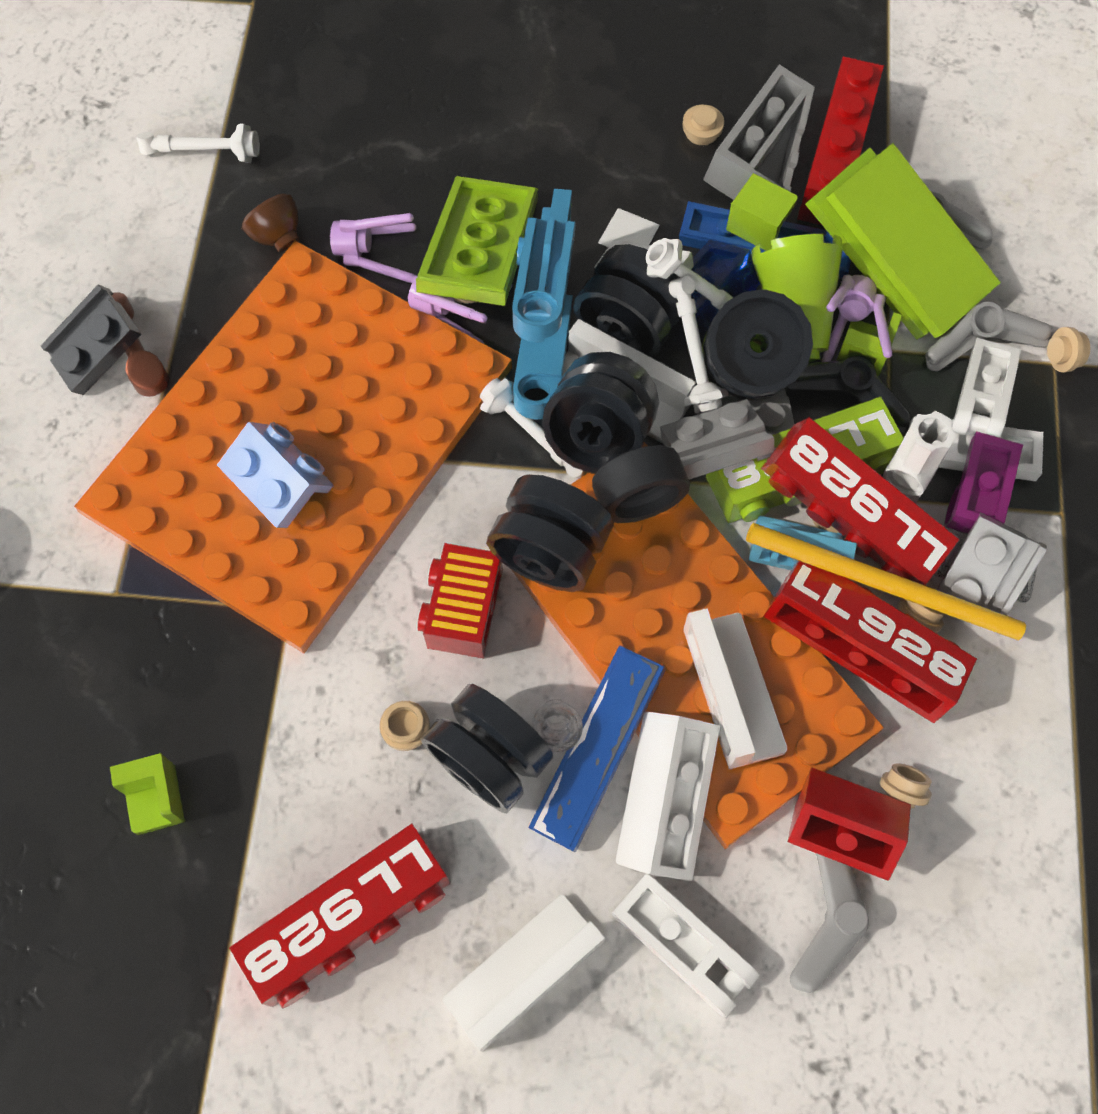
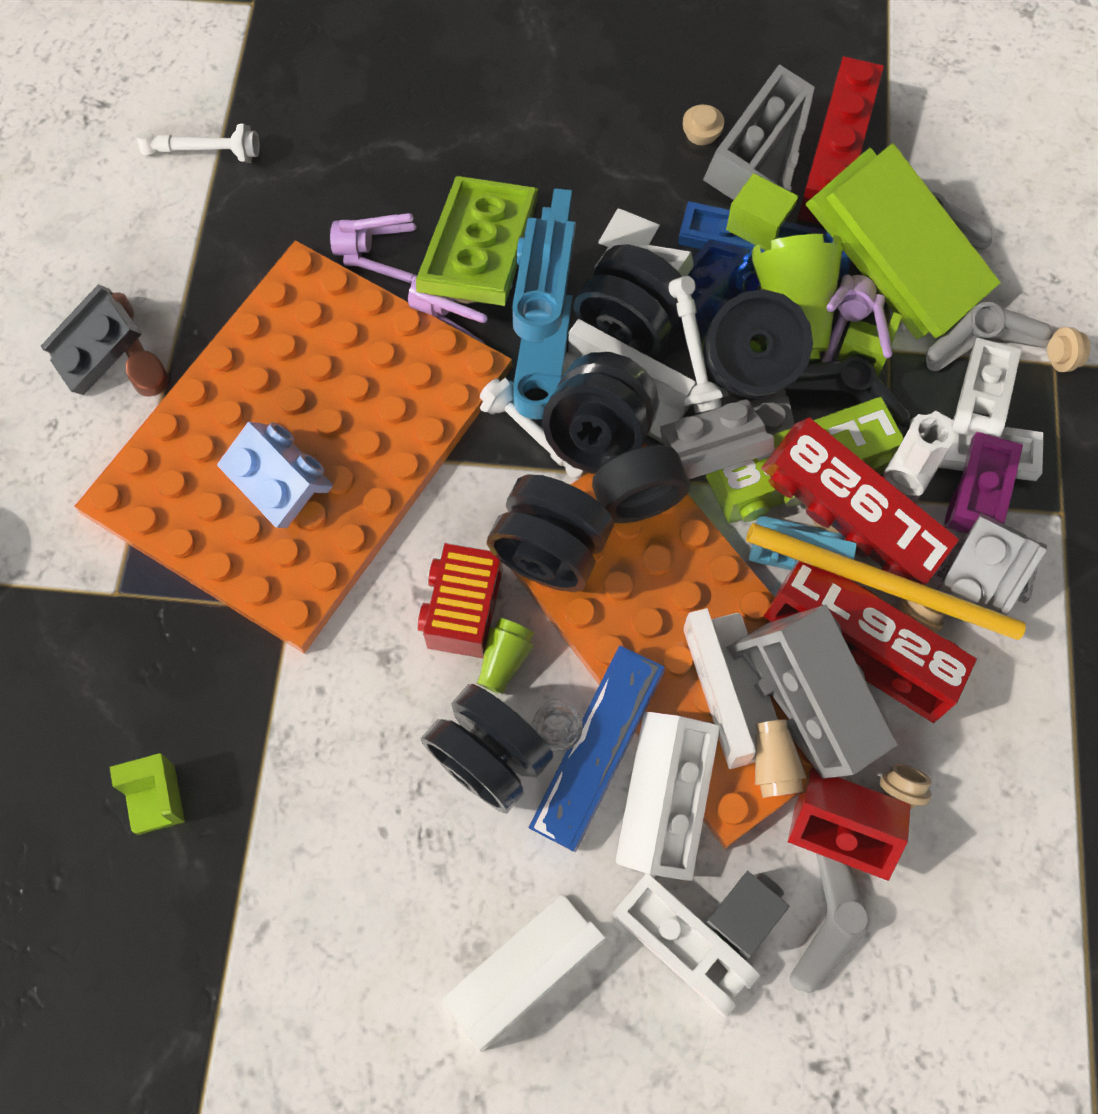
(273, 222): reddish brown brick -> none
(340, 917): red brick -> none
(404, 725): tan plate -> none
(504, 654): none -> lime cone
(665, 258): white piece -> none
(748, 913): none -> dark grey brick
(777, 760): none -> tan cone
(819, 689): none -> light grey wedge

